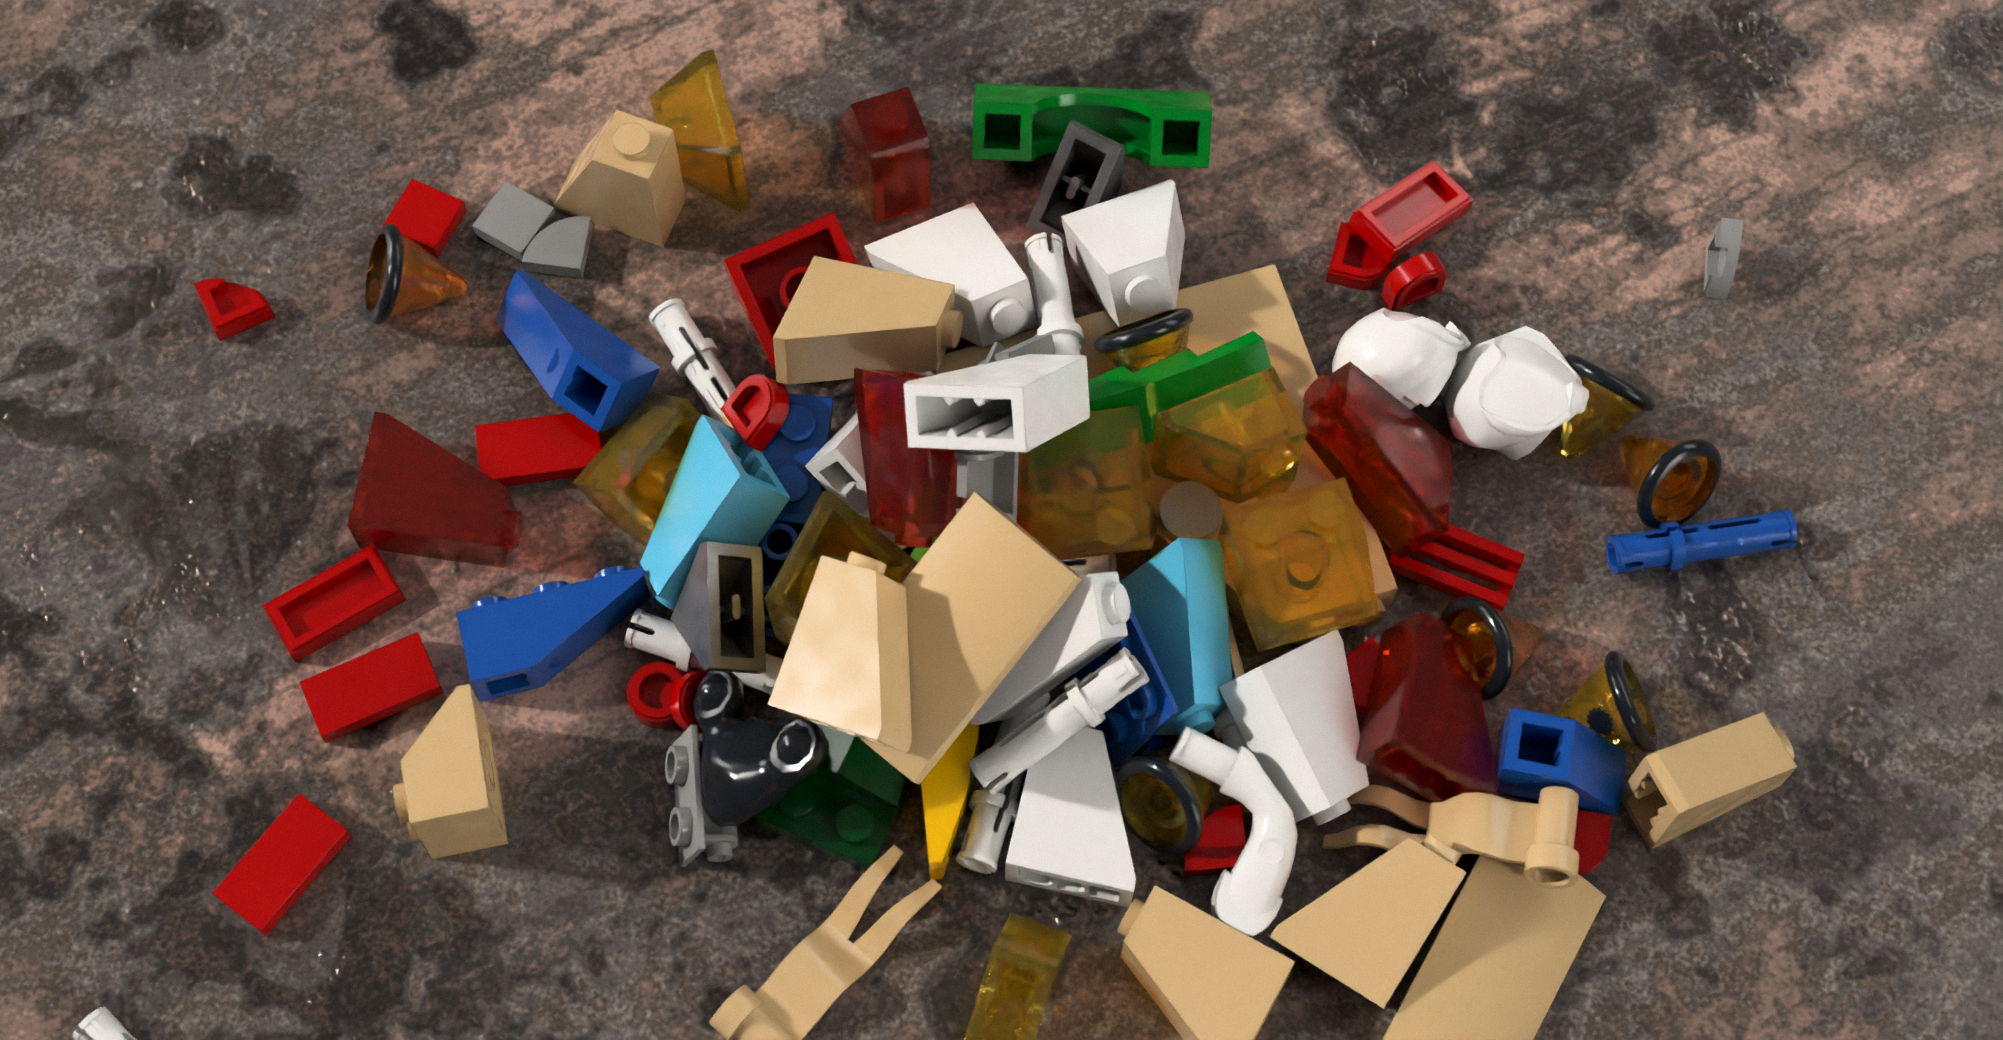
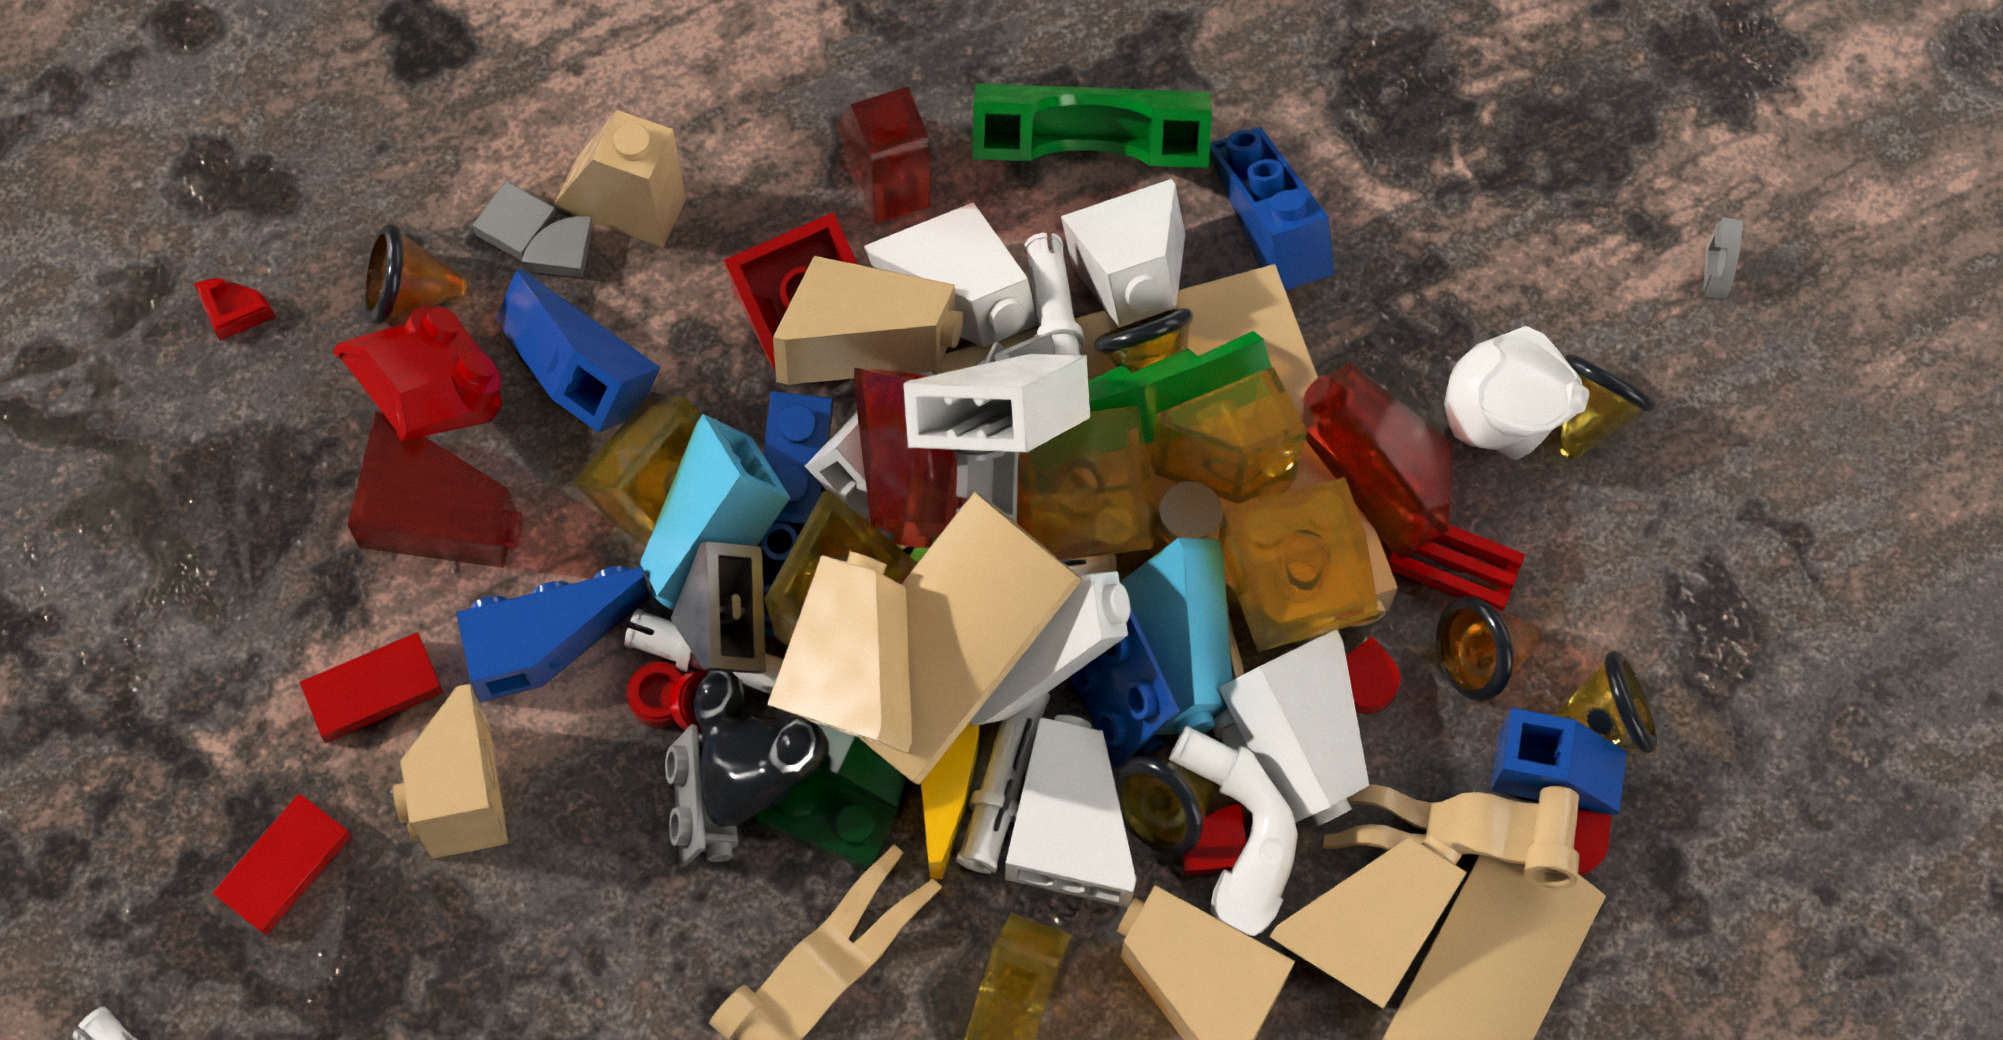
(334, 603): red tile -> none
(425, 374): none -> red slope
(427, 216): red tile -> none
(536, 448): red tile -> none
(694, 356): white pin -> none
(703, 131): clear yellow slope -> none
(757, 410): red tile -> none
(1077, 707): white pin -> none
(1081, 175): flat silver slope -> none
(1274, 207): none -> blue slope
(1355, 262): red tile -> none
(1402, 353): white helmet -> none
(1410, 211): red tile -> none
(1414, 280): red tile -> none
(1427, 712): clear red slope -> none
(1669, 476): clear orange hat -> none
(1677, 545): blue pin -> none
(1706, 777): tan slope -> none

